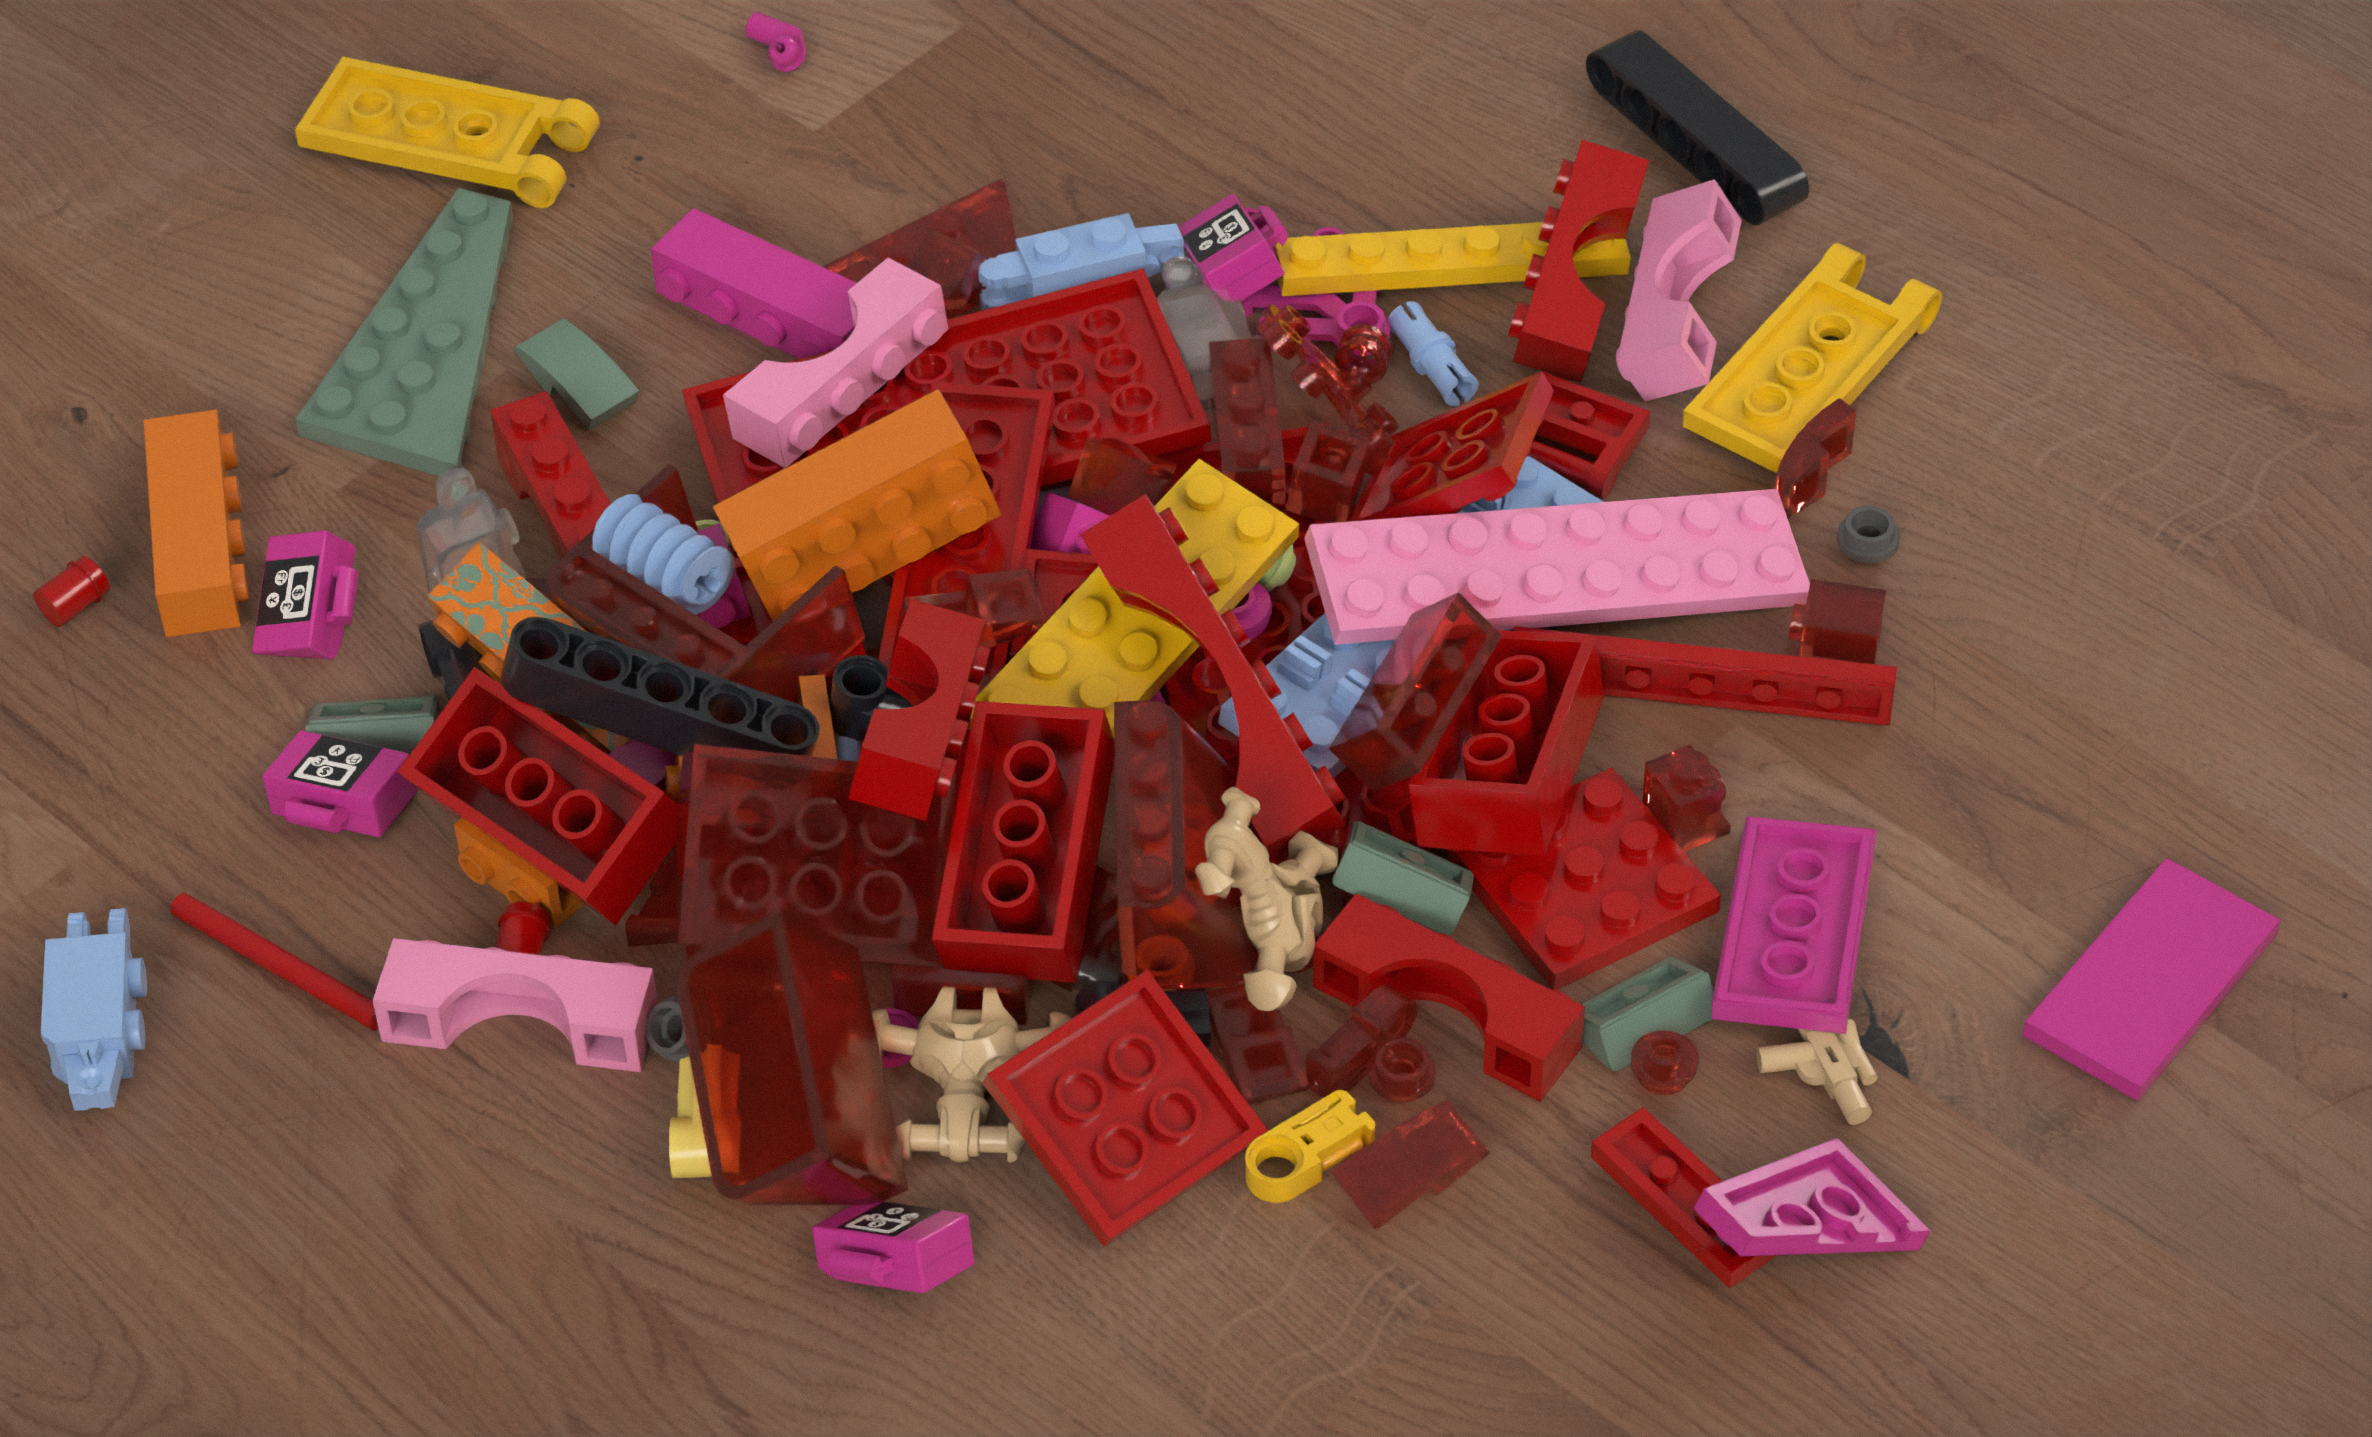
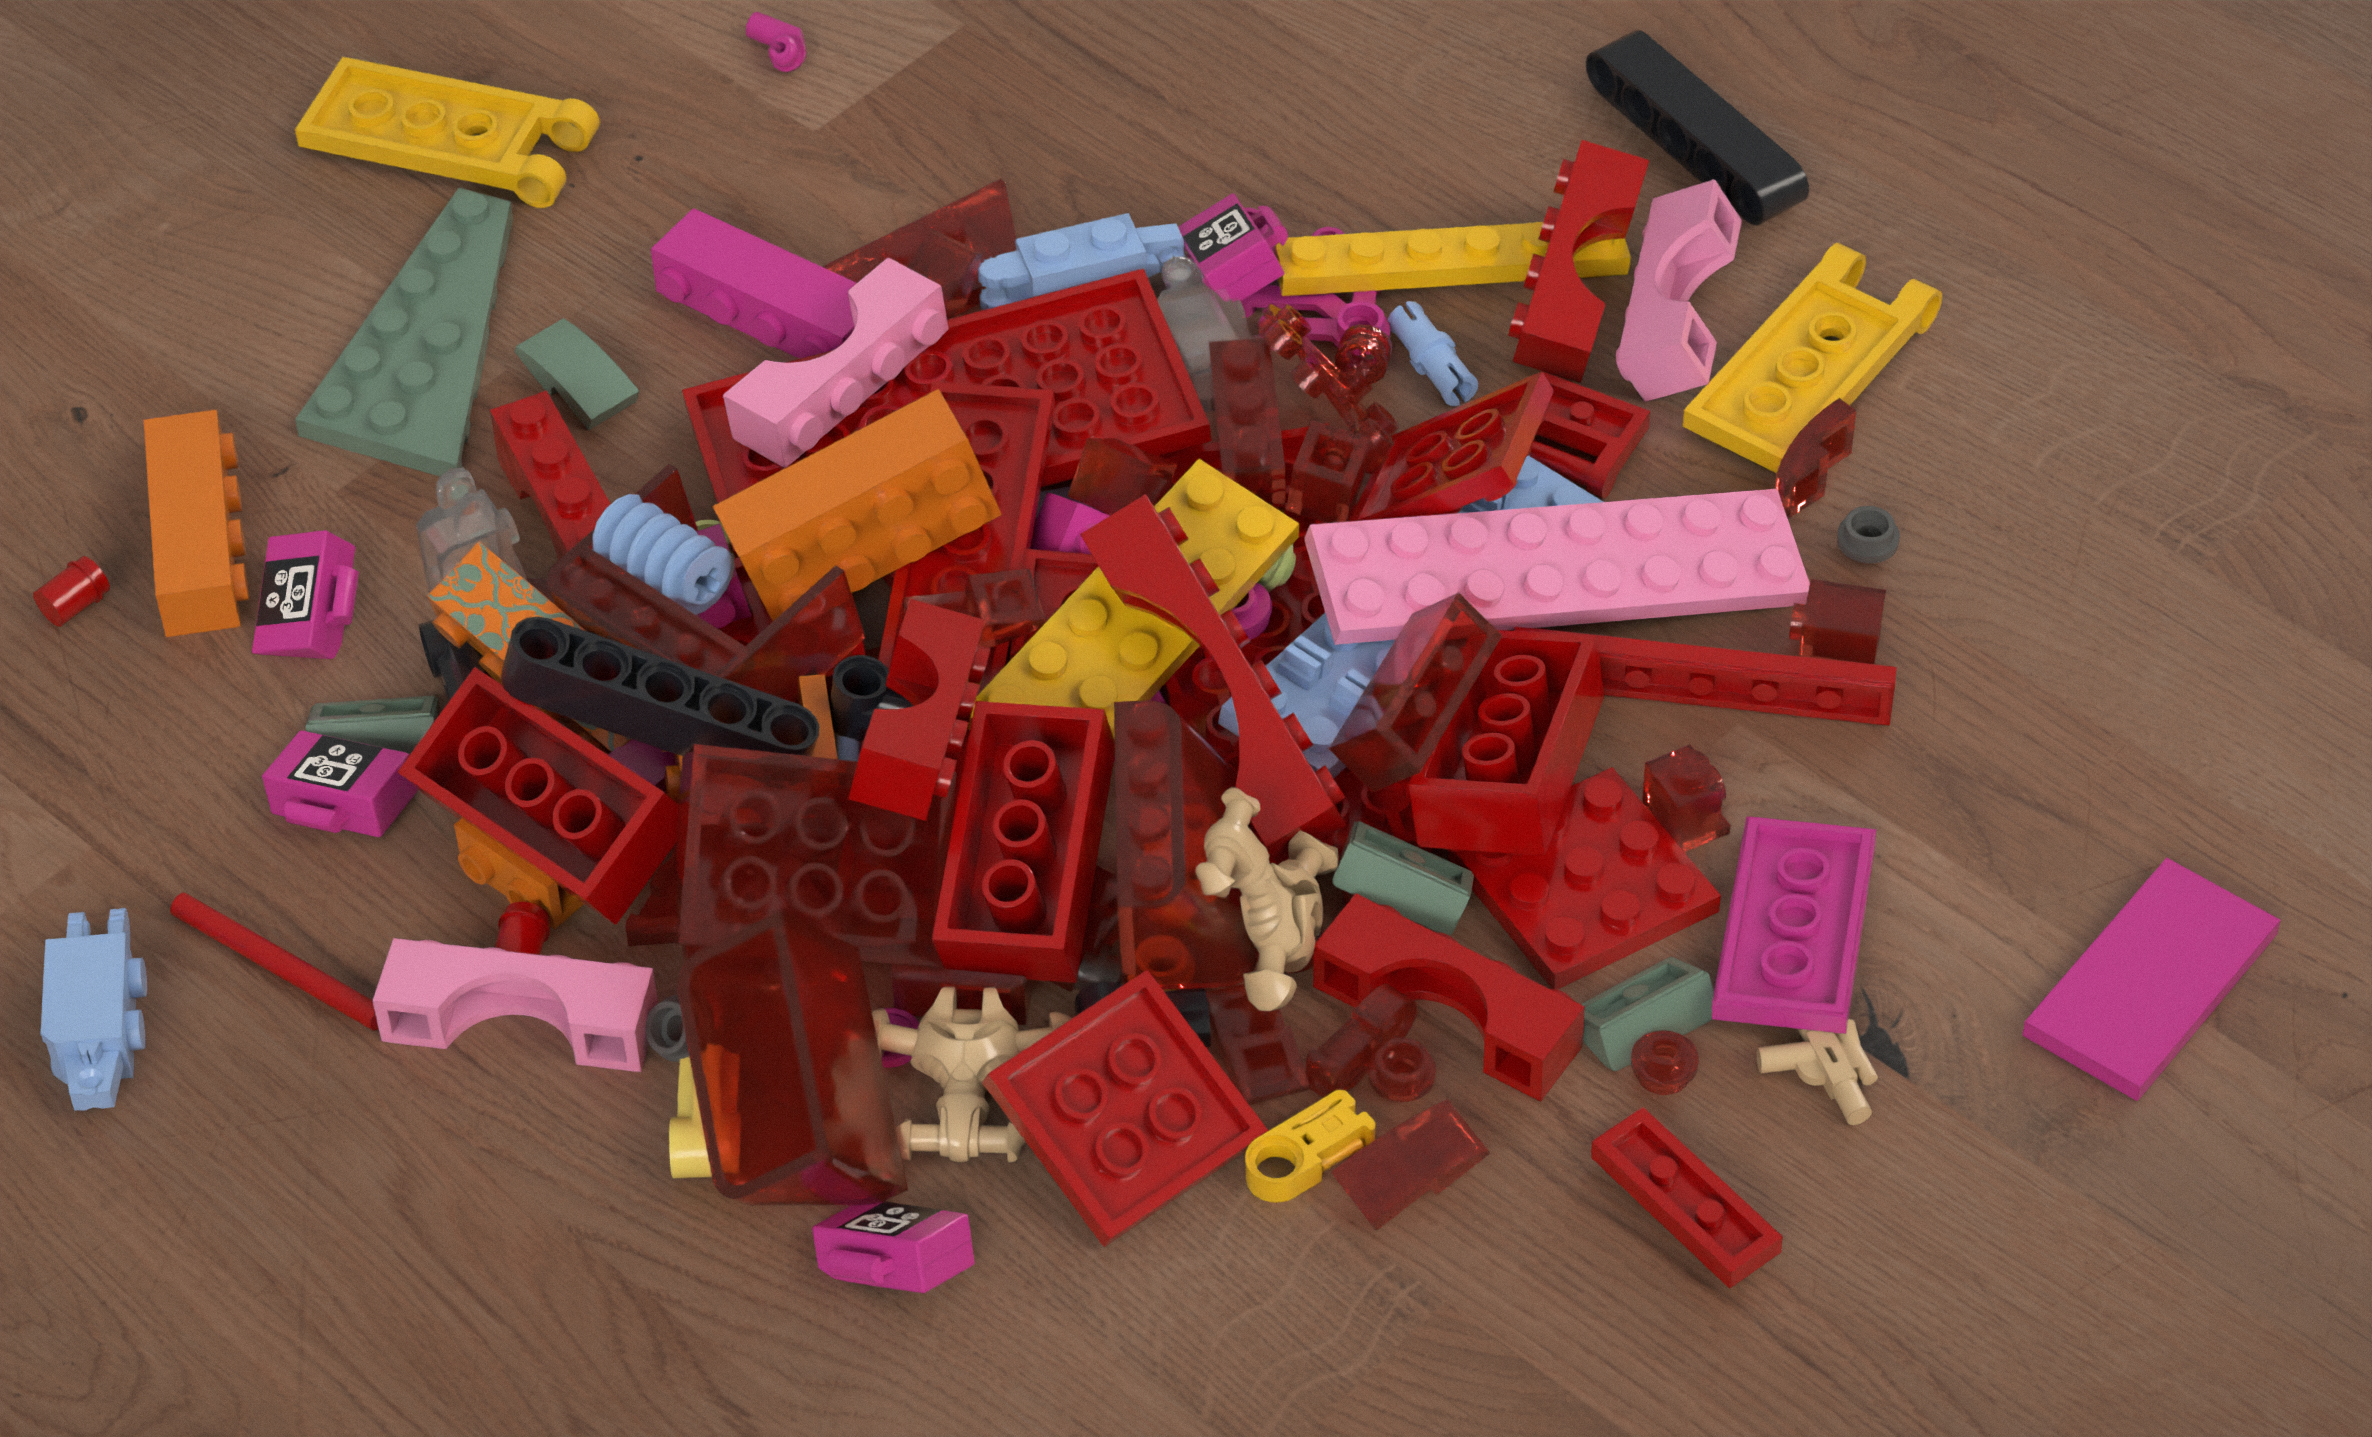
(1810, 1206): dark pink wing -> none

